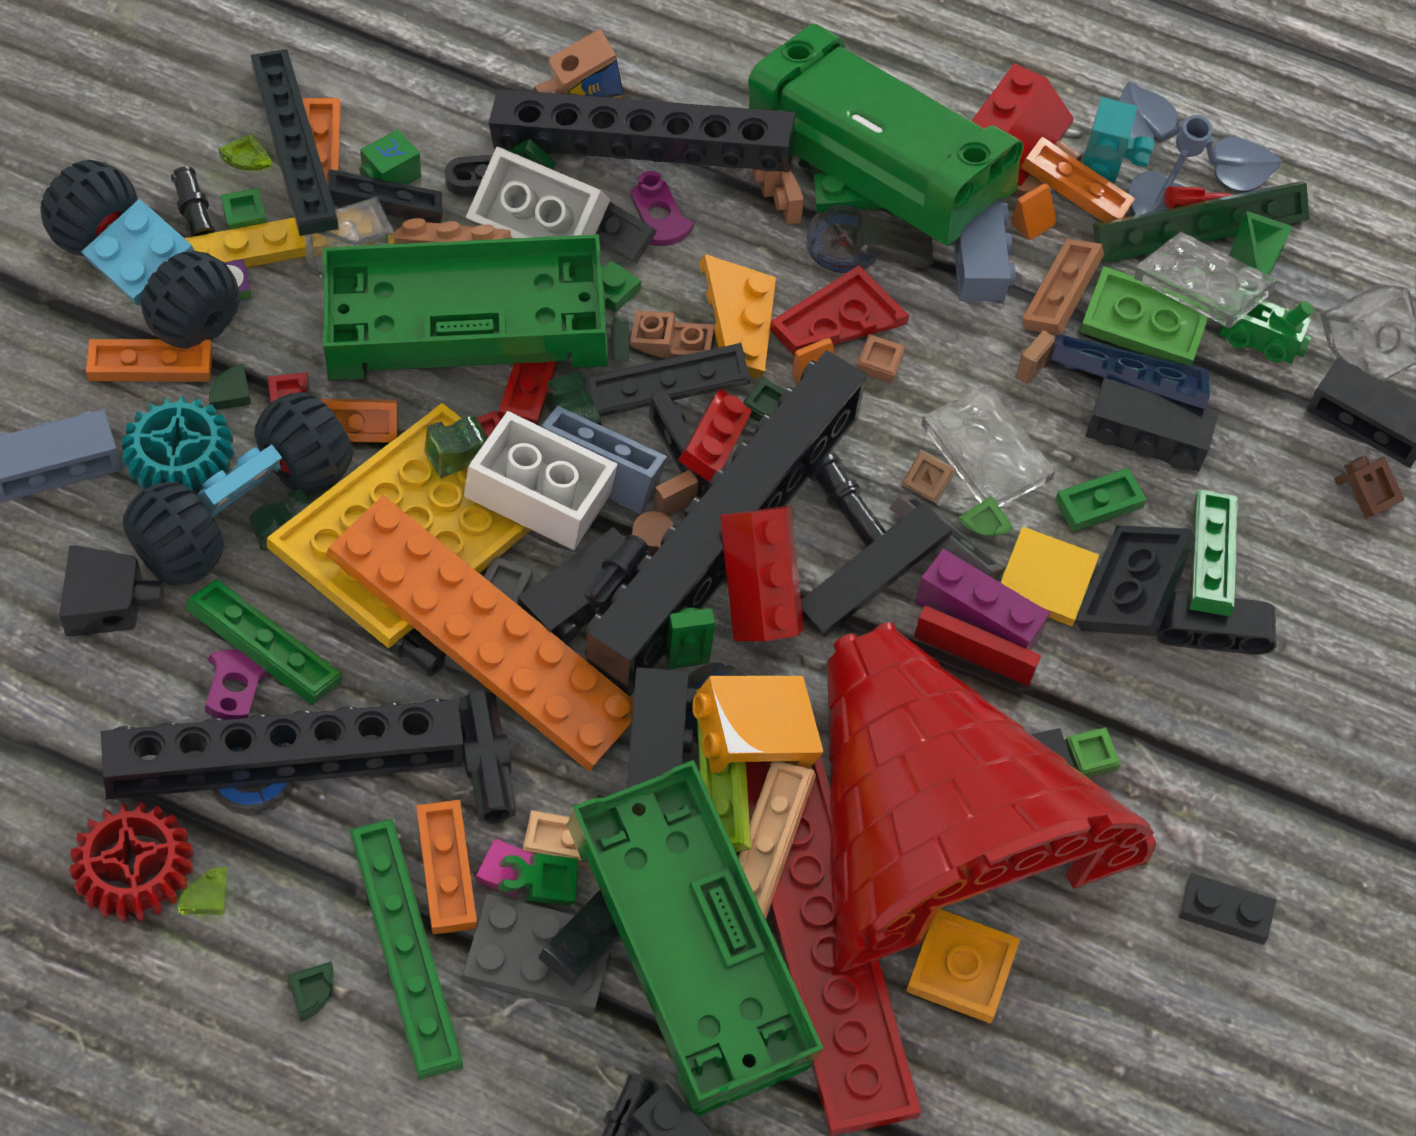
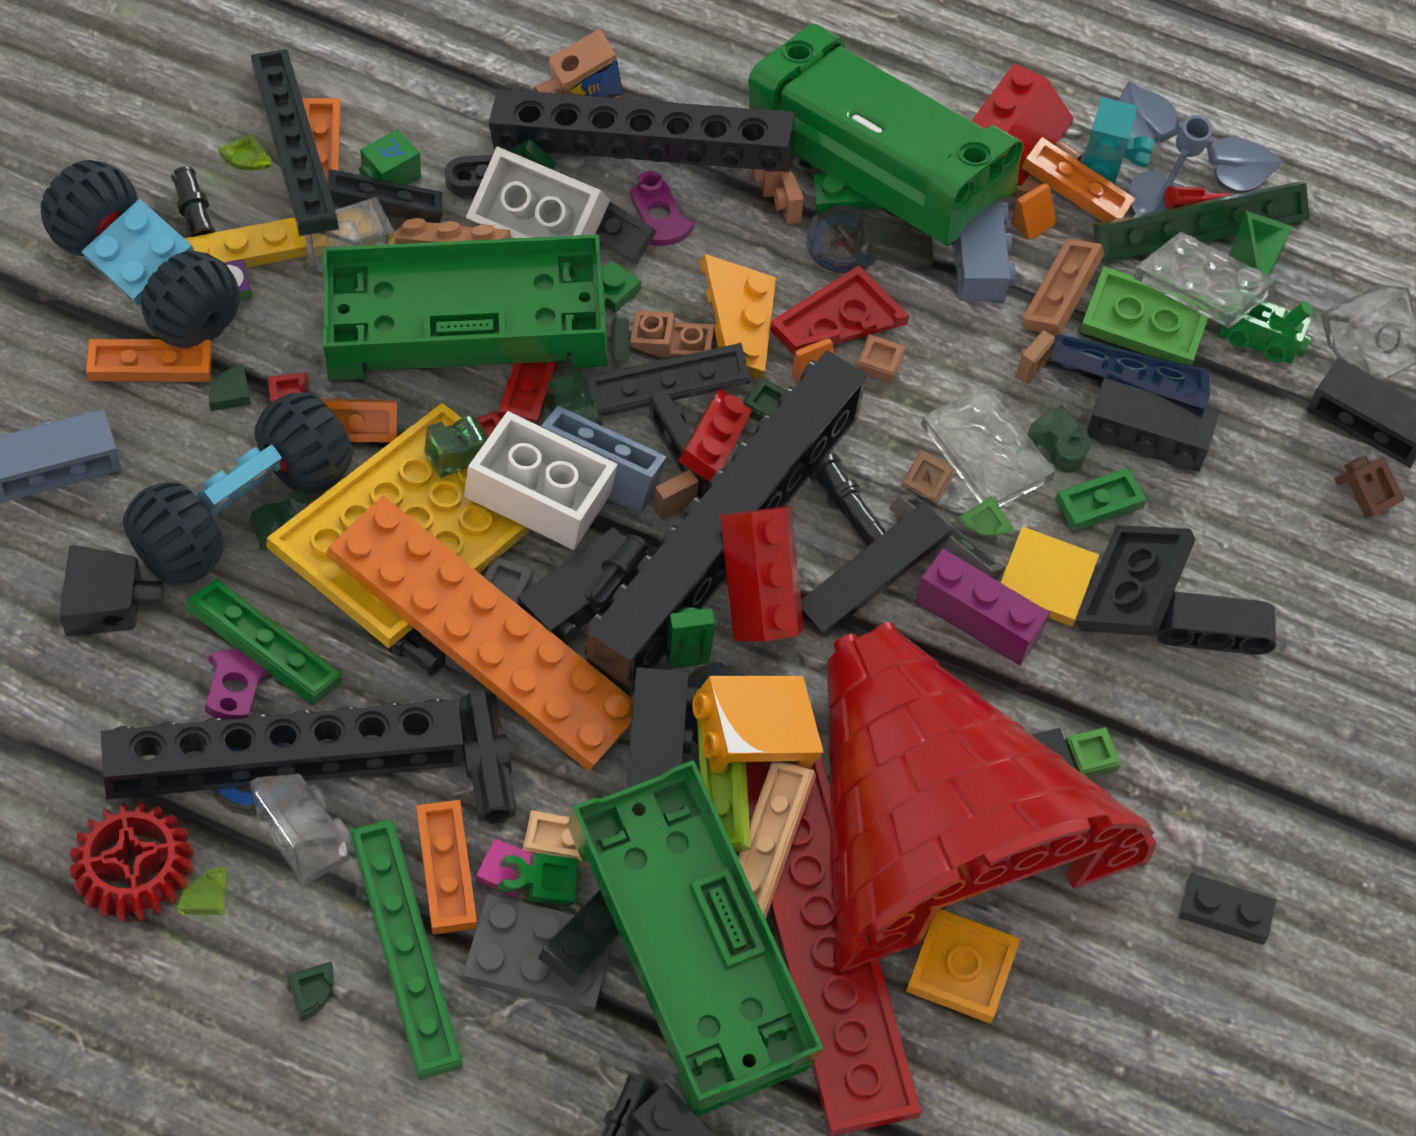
(159, 437): teal gear -> none
(243, 208): green plate -> none
(300, 825): none -> clear slope
(651, 528): nougat tile -> none
(977, 645): red tile -> none
(1061, 438): none -> clear green leg
(1214, 553): tile -> none

